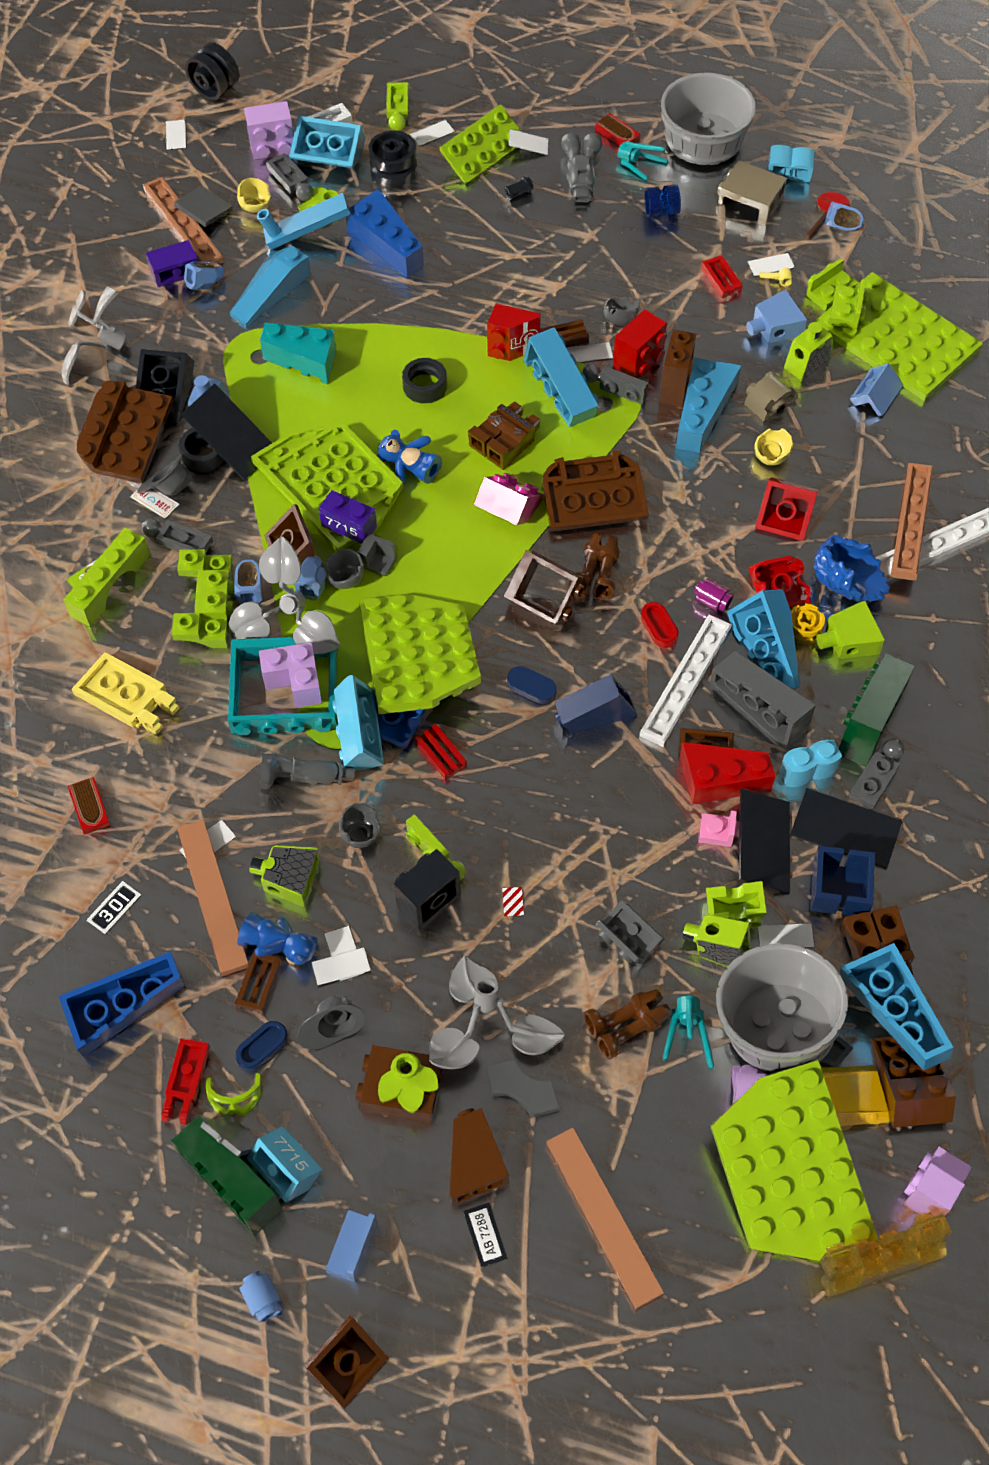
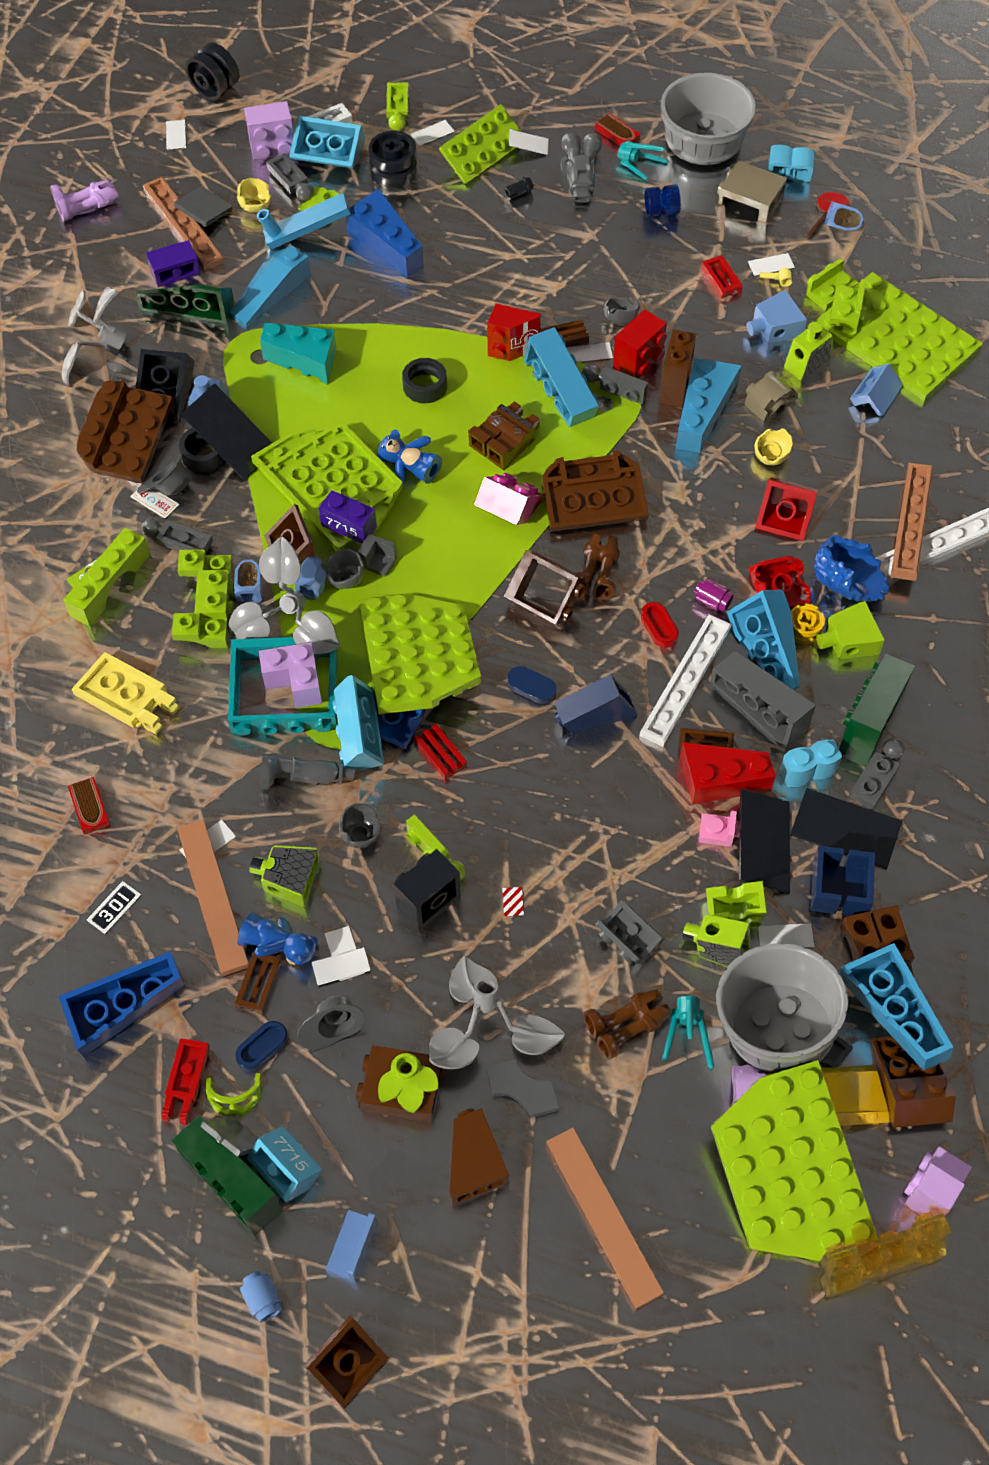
(97, 194): none -> lavender piece
(194, 302): none -> dark green wedge
(202, 274): medium blue rock -> none
(485, 1234): sticker -> none

